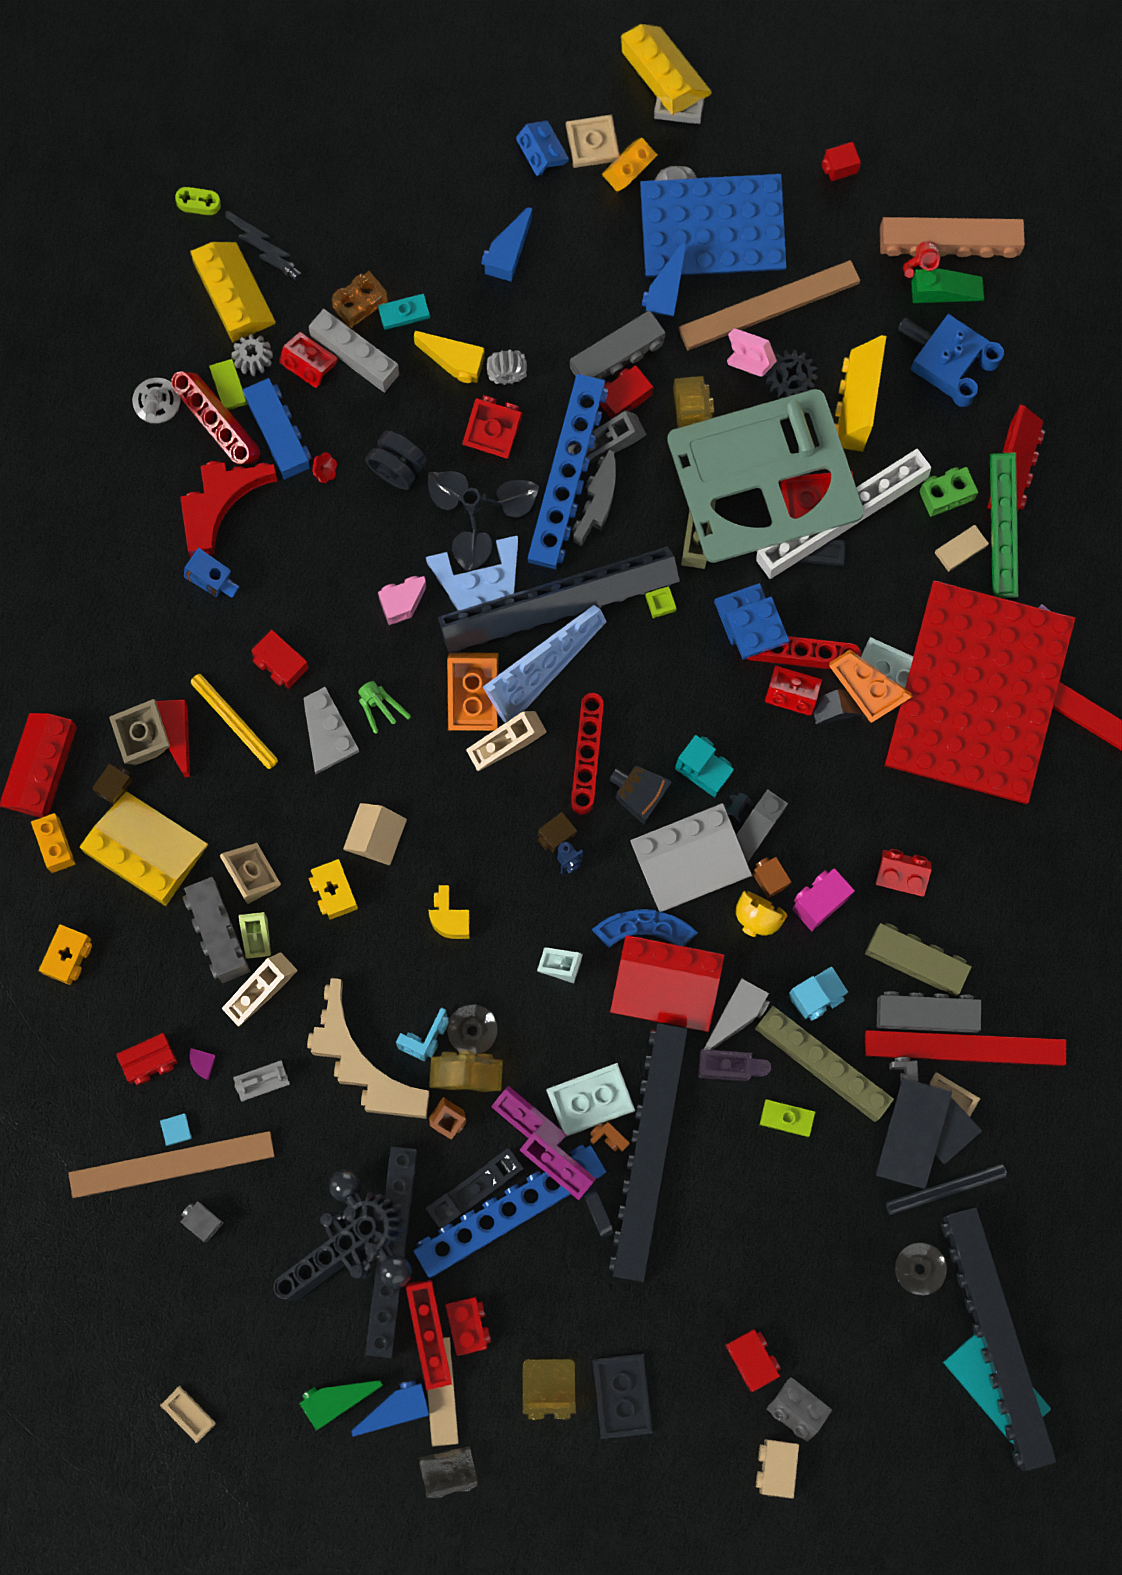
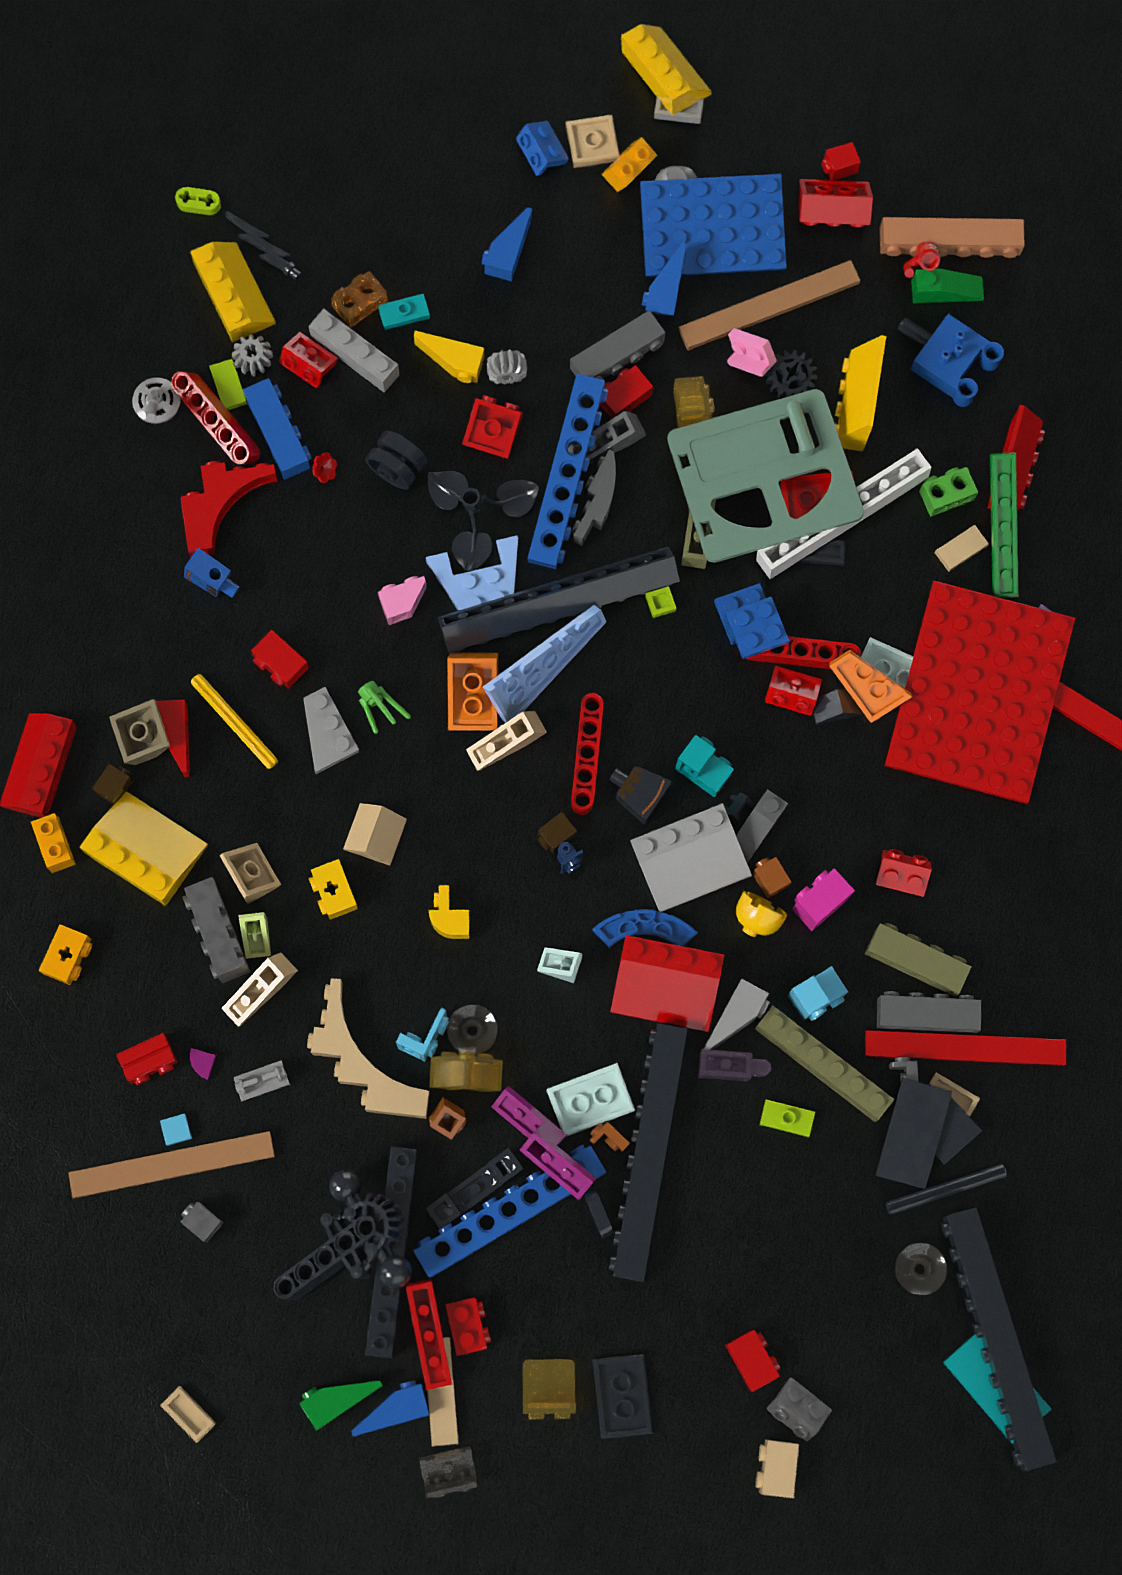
(835, 202): none -> red slope

